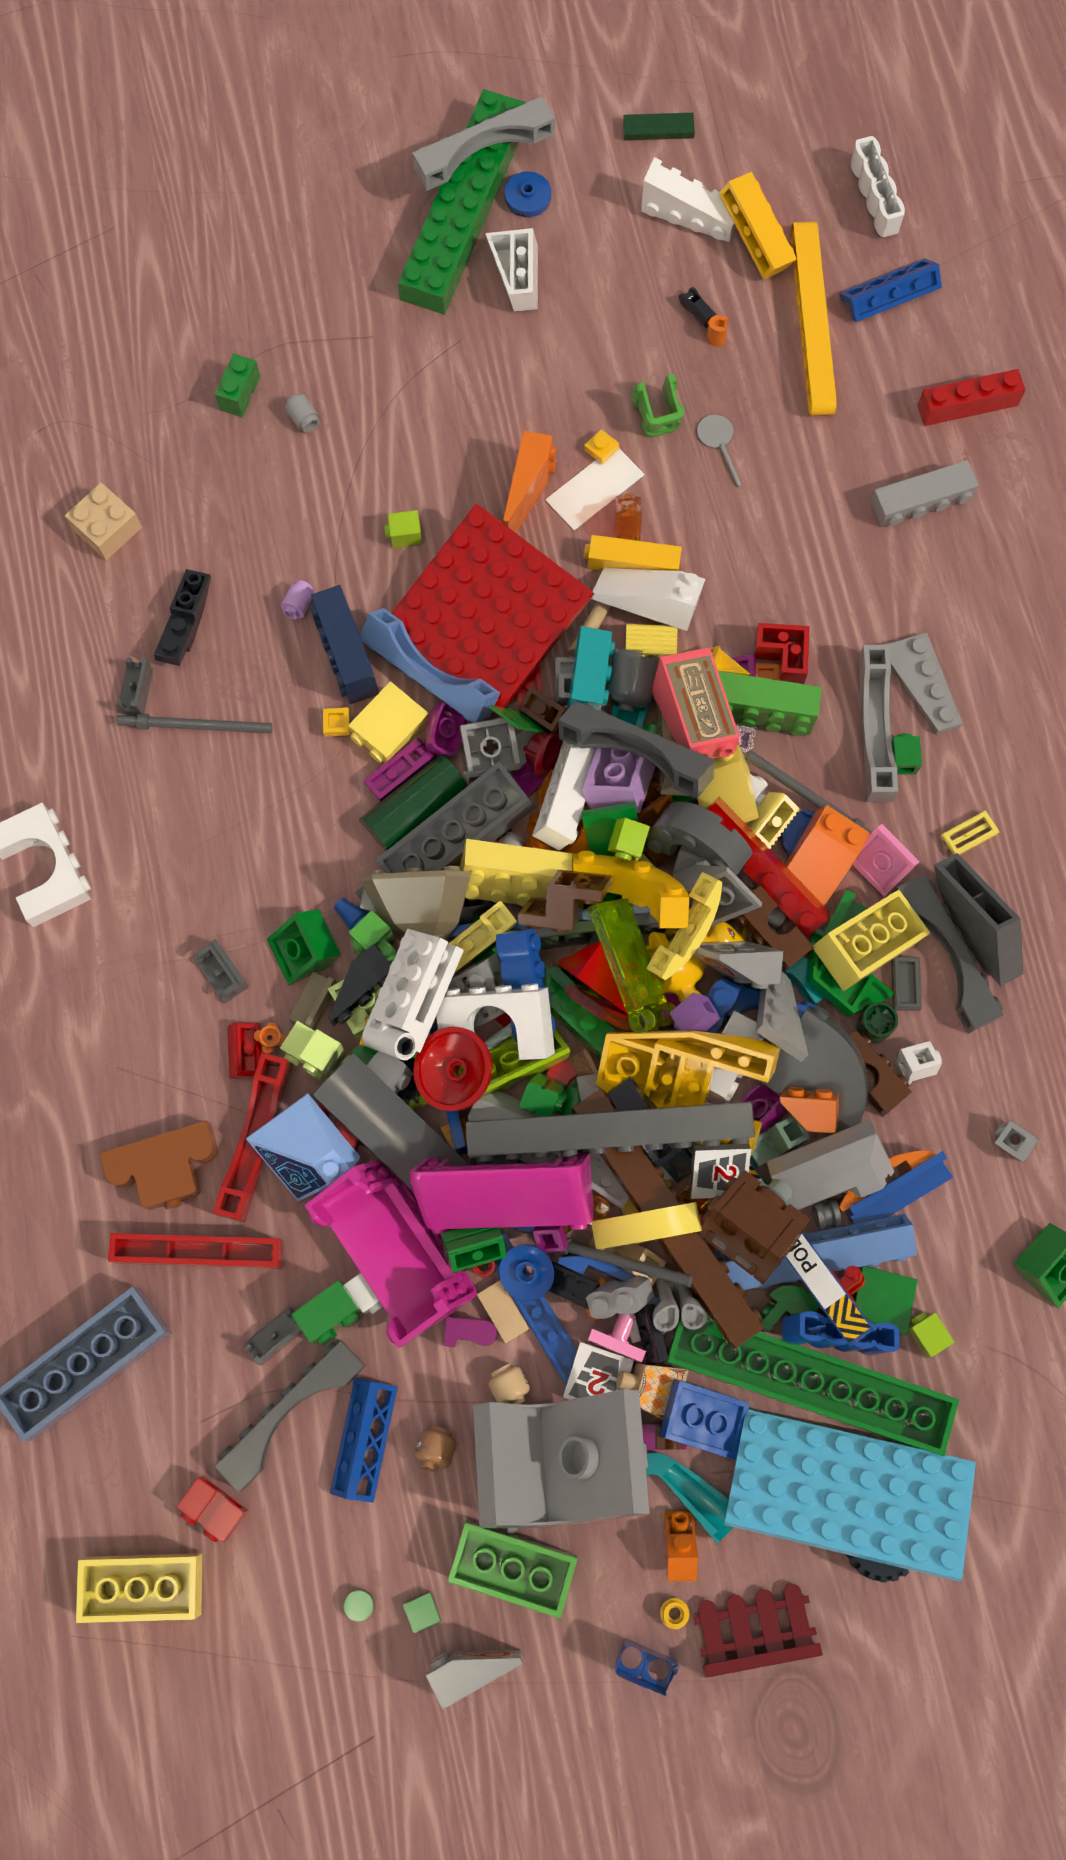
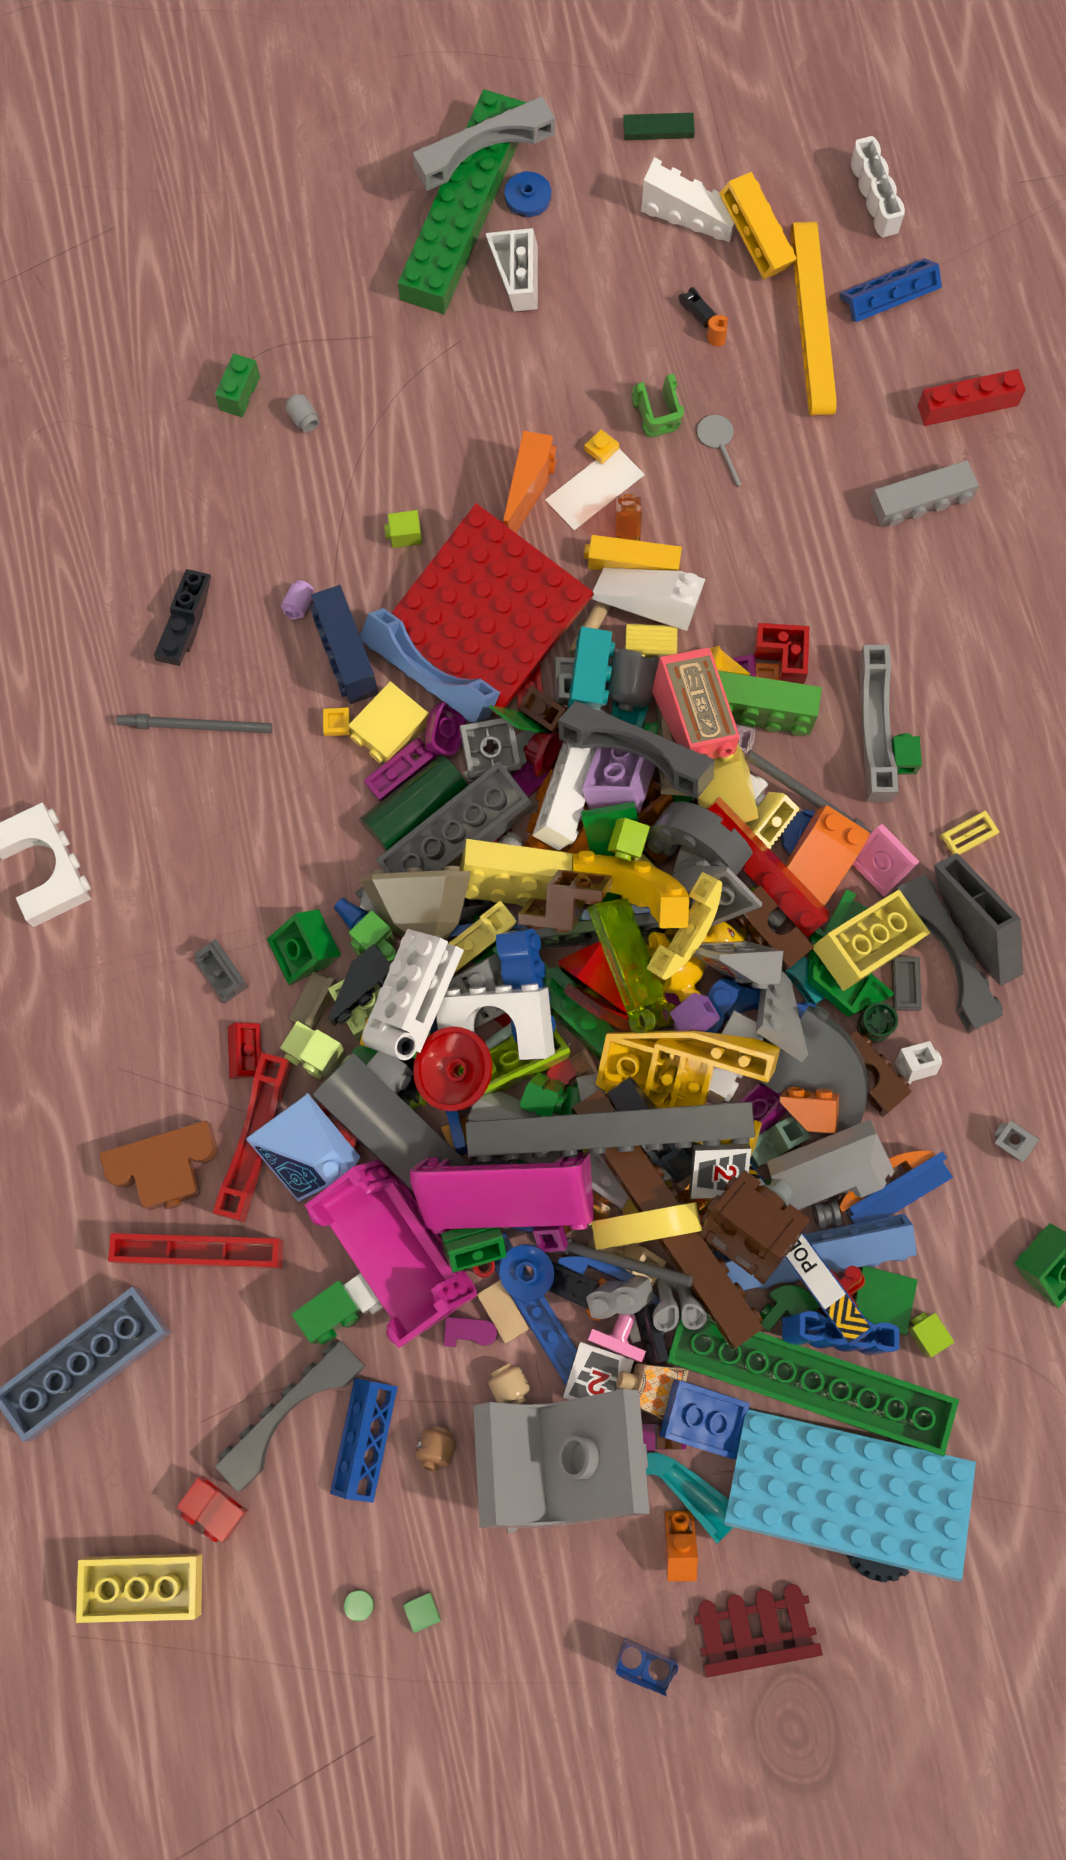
(103, 521): tan brick -> none
(135, 687): dark grey hinge -> none
(269, 1030): orange plate -> none
(273, 1337): dark grey hinge -> none
(464, 1672): light grey slope -> none
(513, 1569): bright green brick -> none
(683, 1617): yellow plate -> none
(923, 679): light grey wing -> none

